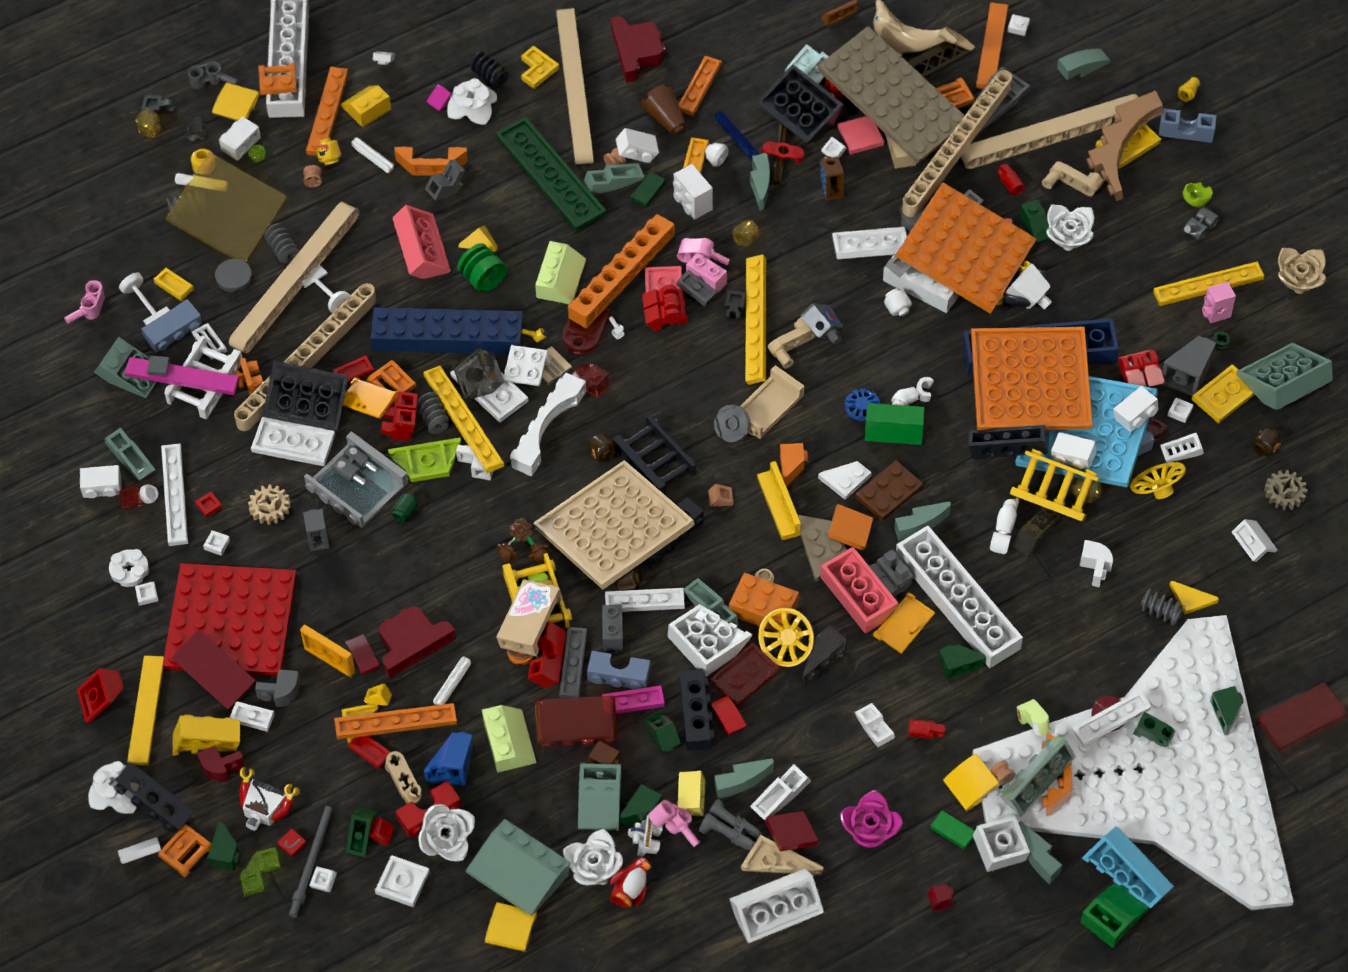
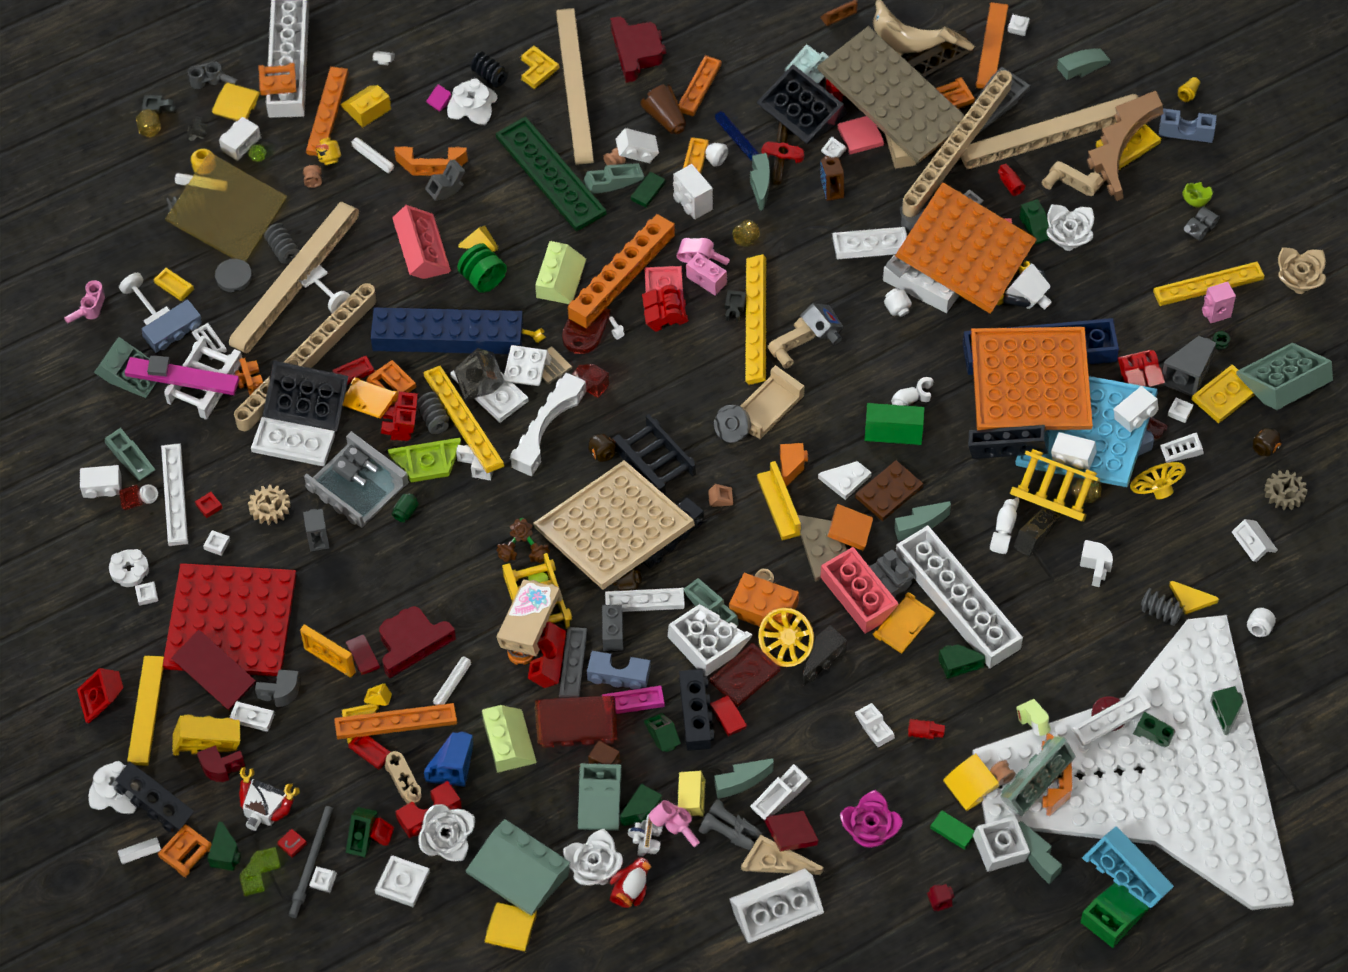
(696, 288): dark grey plate -> none
(860, 403): blue wheel -> none
(1261, 622): none -> white head
(1301, 716): clear red tile -> none

